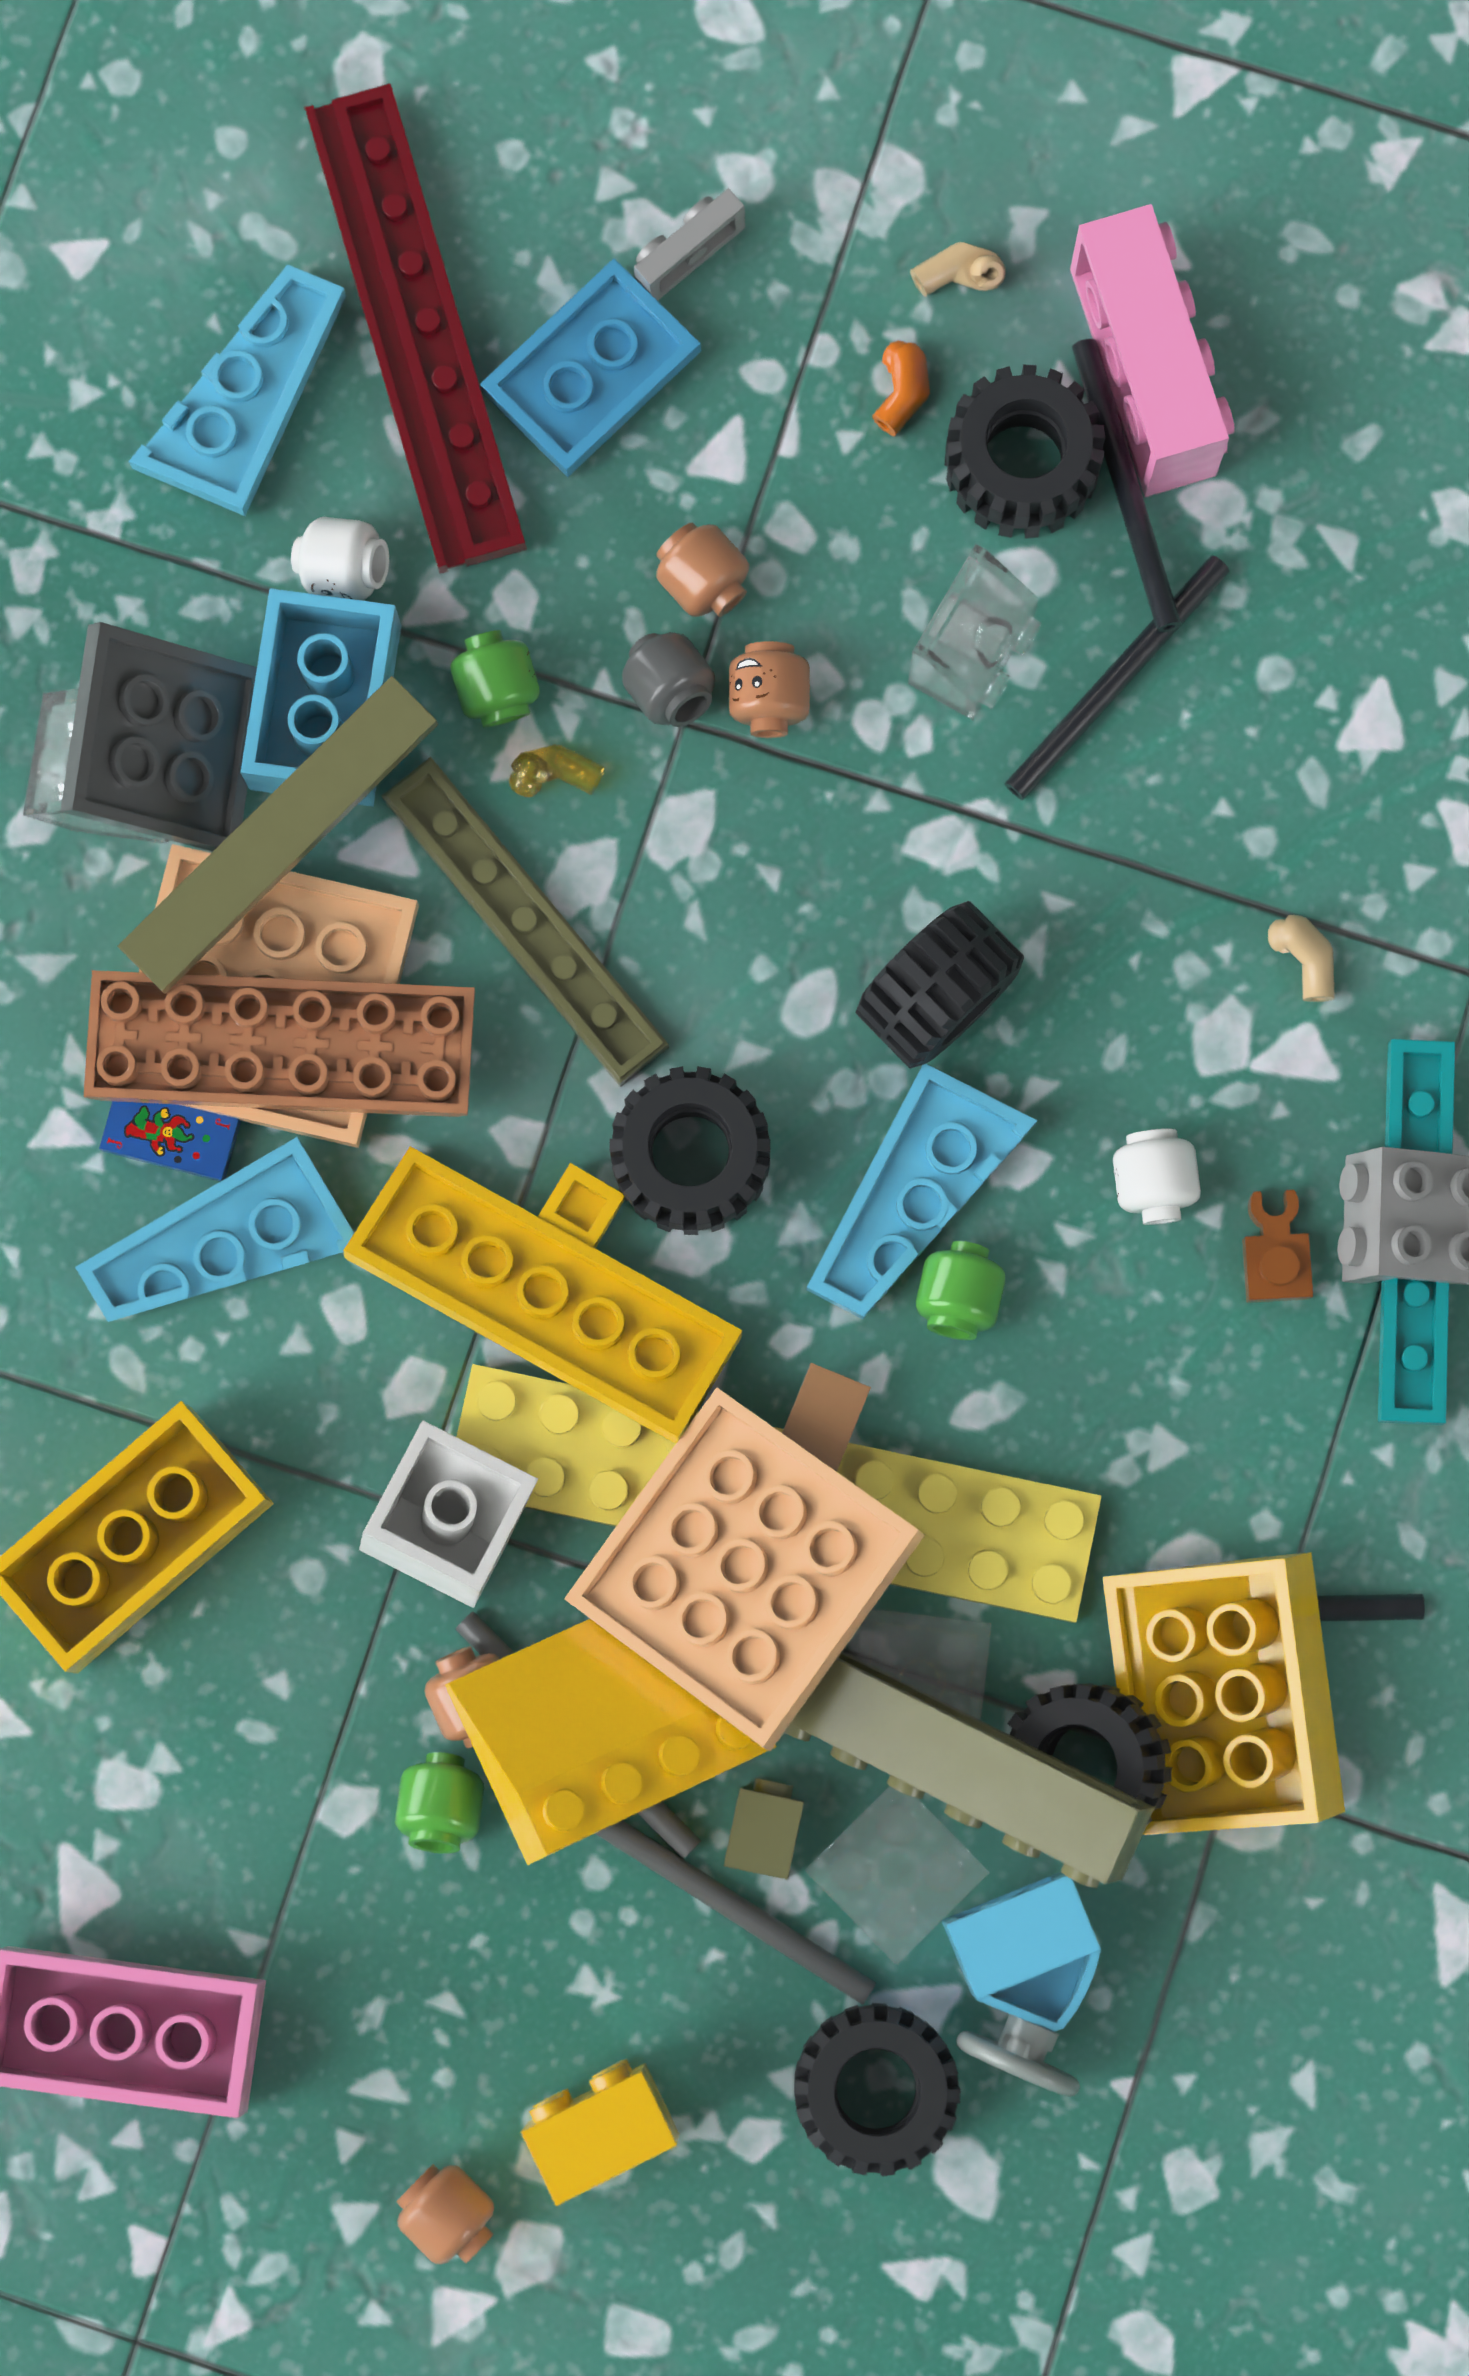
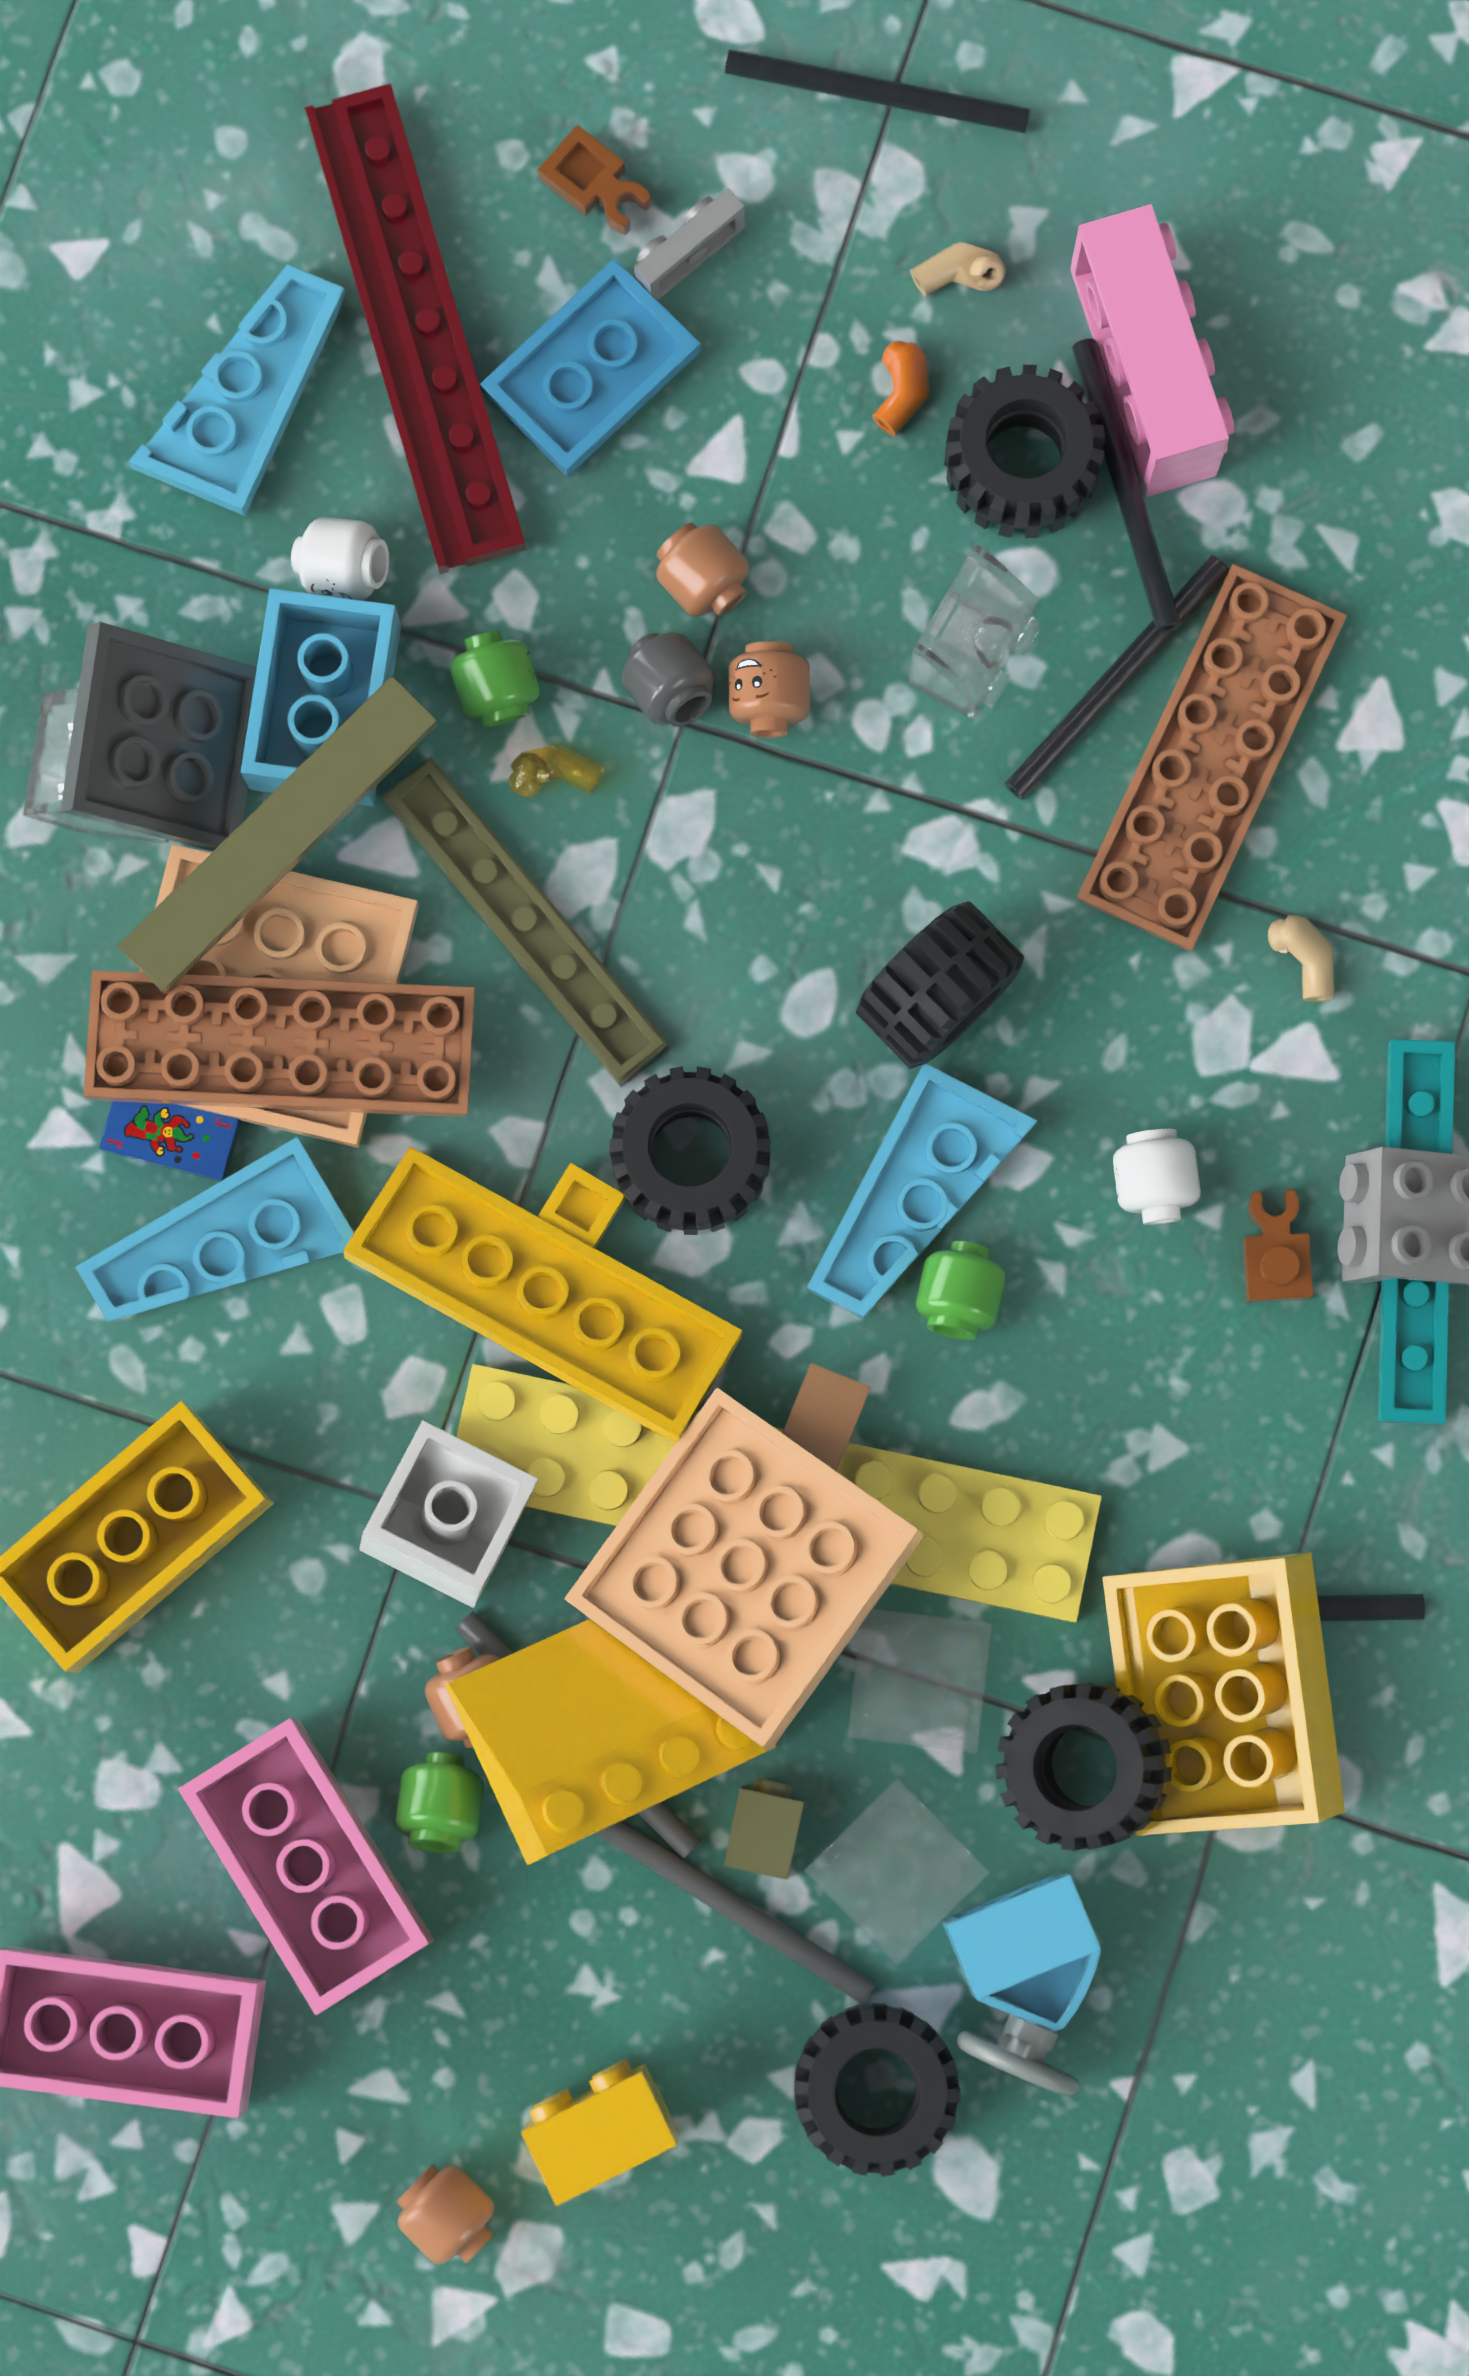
(306, 1865): none -> bright pink brick
(588, 175): none -> dark orange plate
(877, 91): none -> black piece
(974, 1770): brick -> none
(1211, 757): none -> nougat plate

